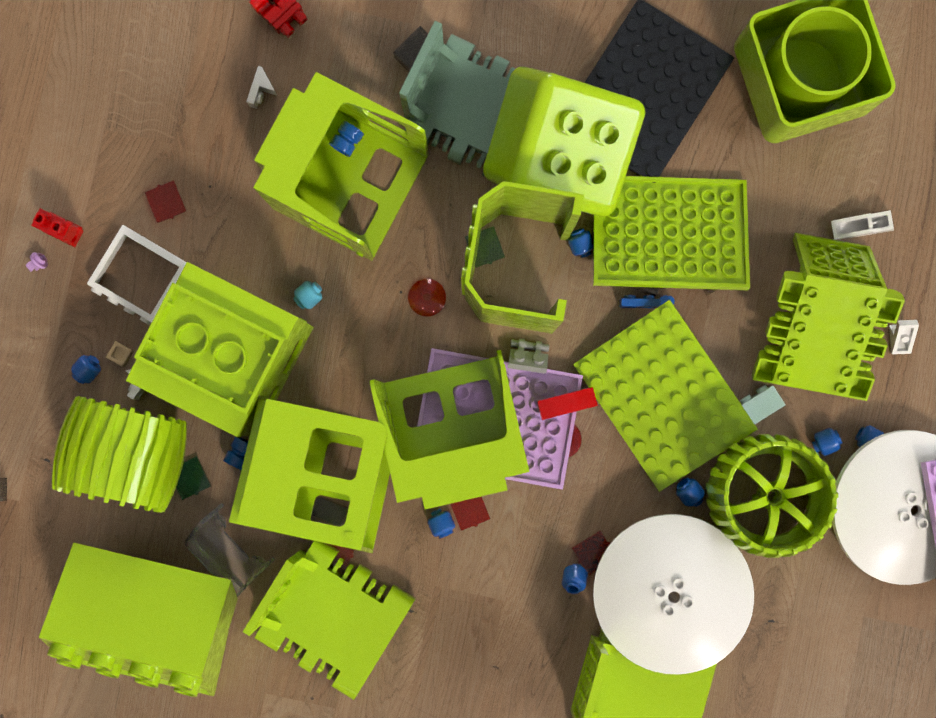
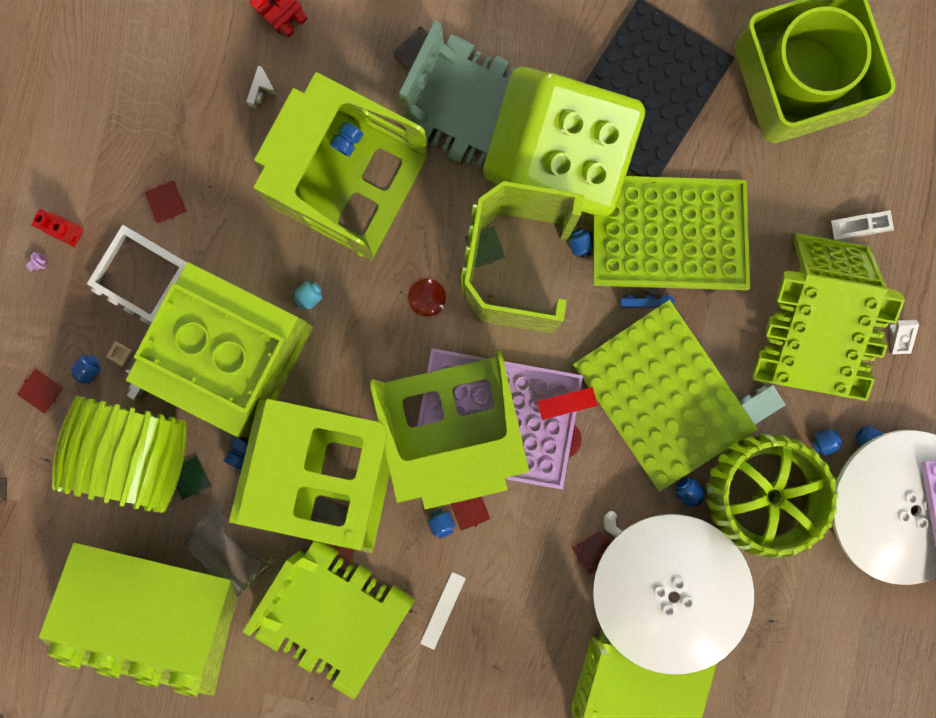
(40, 391): none -> clear red piece
(443, 610): none -> white sticker
(528, 360): light grey plate -> none
(574, 578): blue head -> none
(610, 524): none -> white arm

